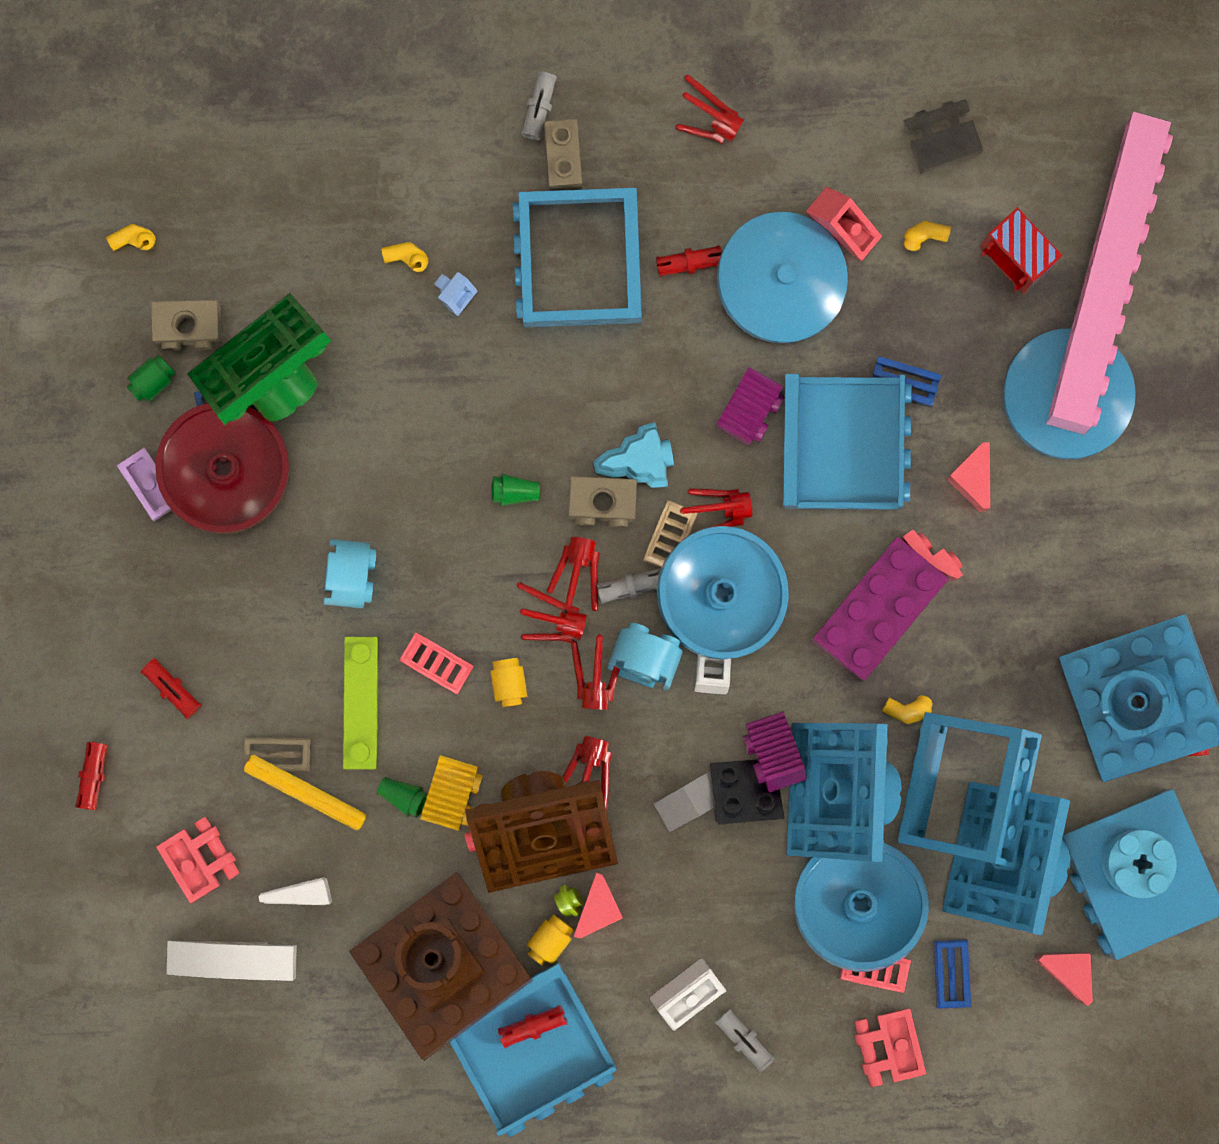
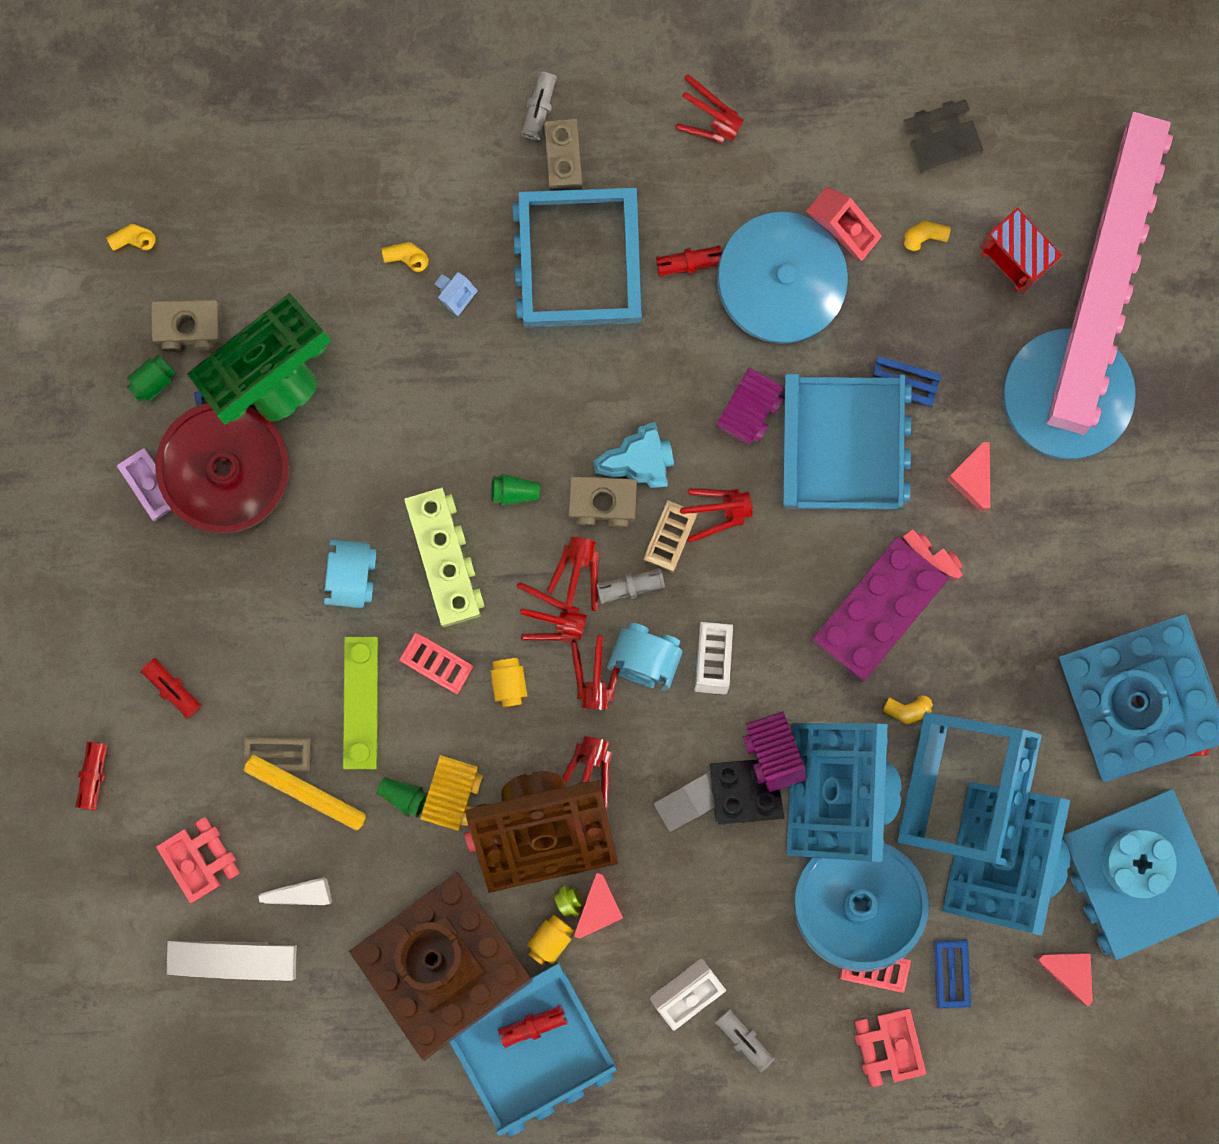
(443, 557): none -> yellowish green brick
(722, 592): dark azure dish -> none

